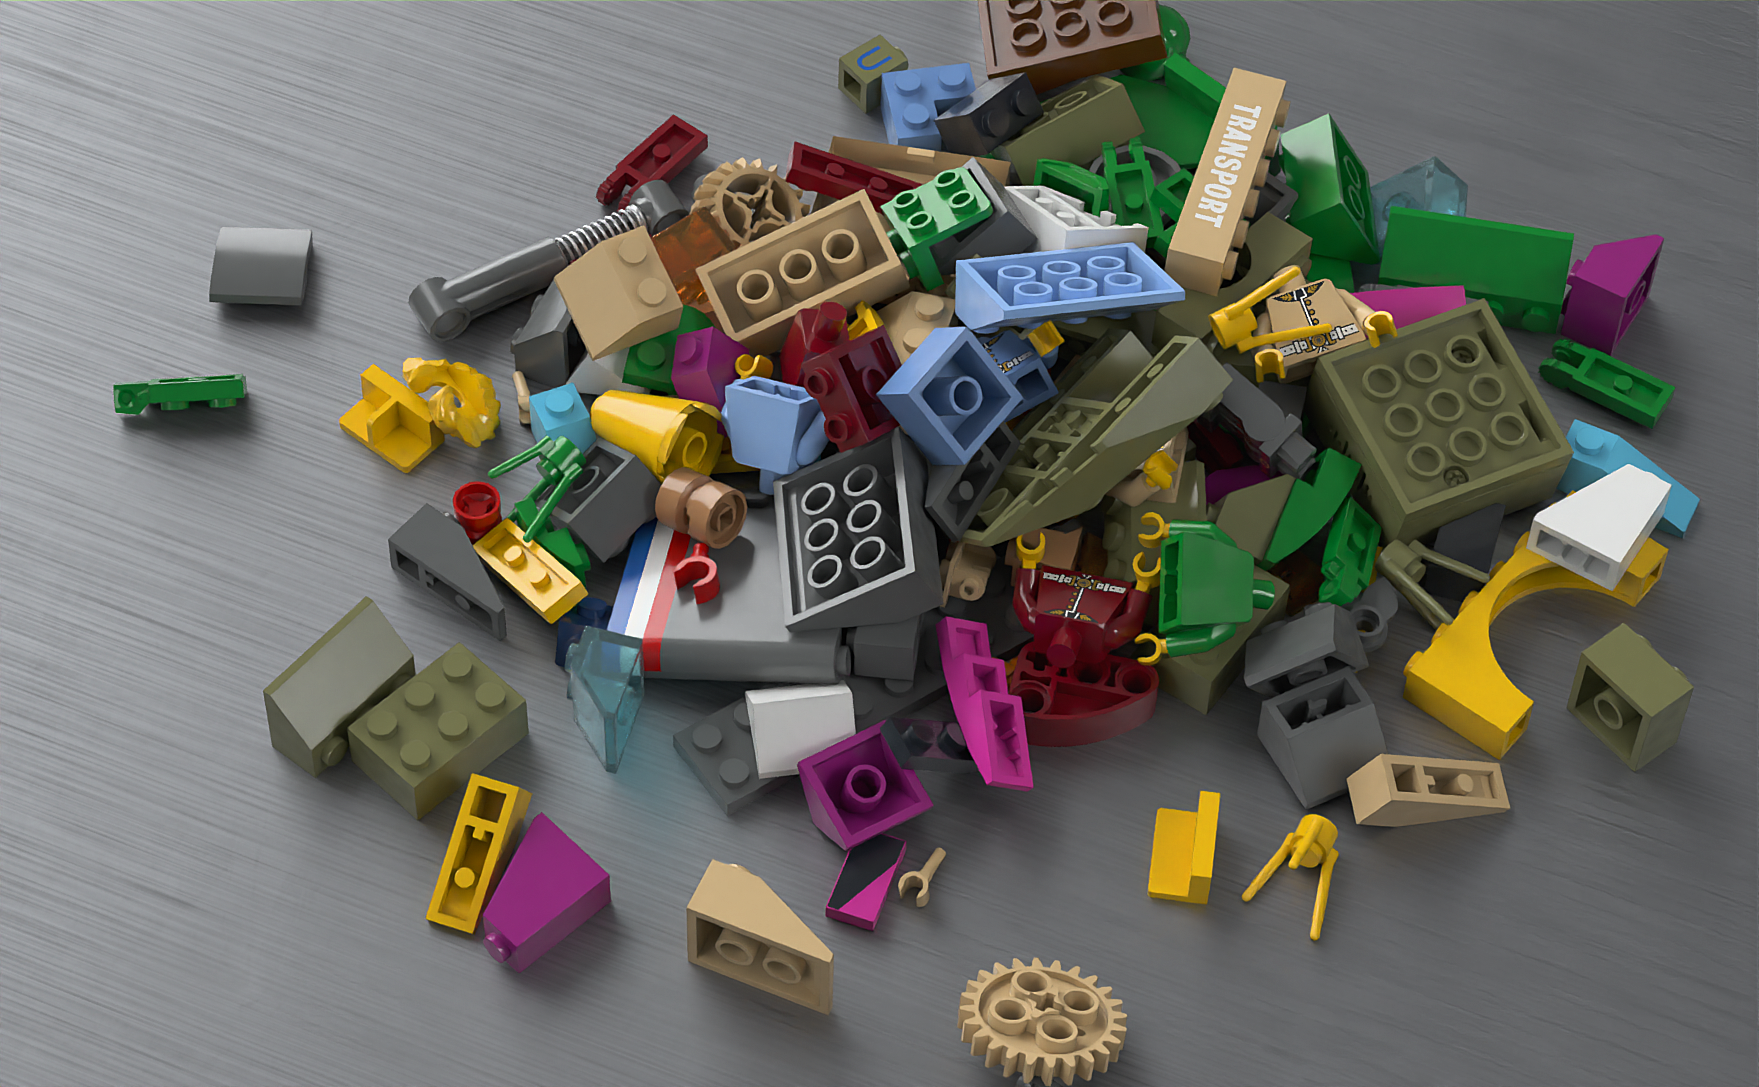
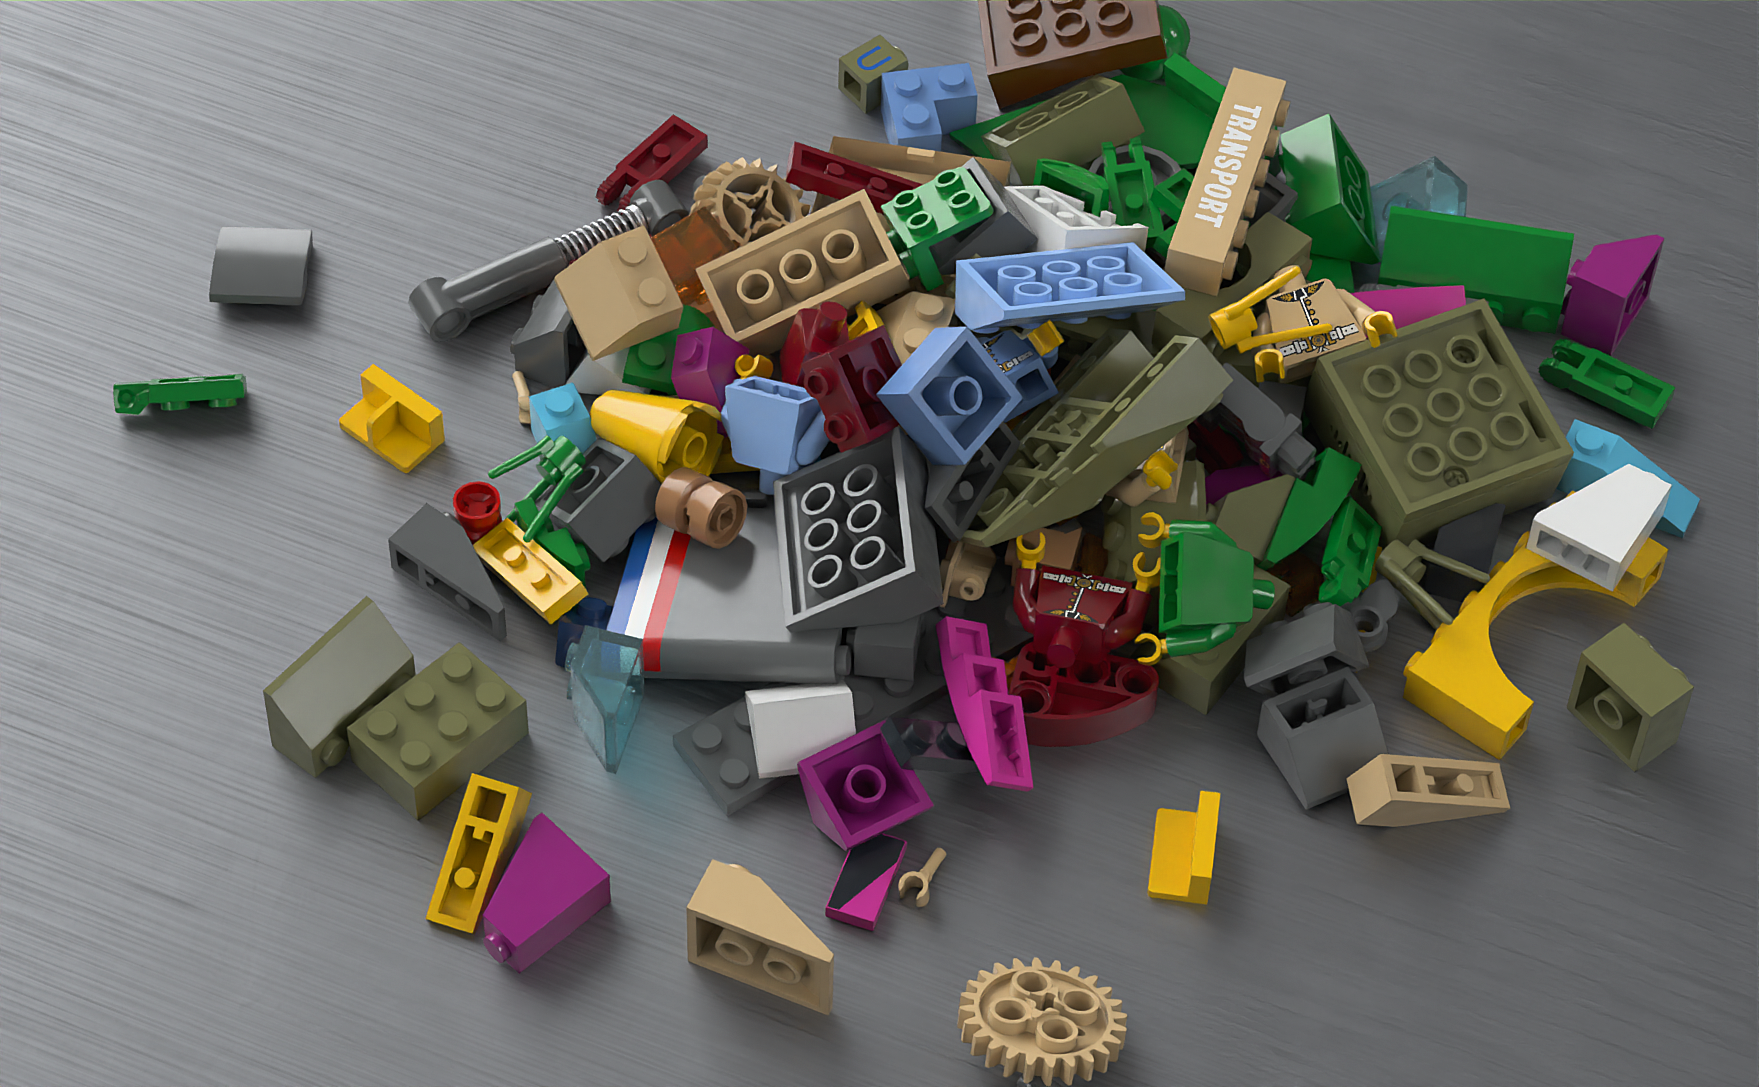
(478, 410): yellow piece -> none
(696, 567): red piece -> none
(989, 115): black brick -> none
(1308, 846): yellow plant -> none

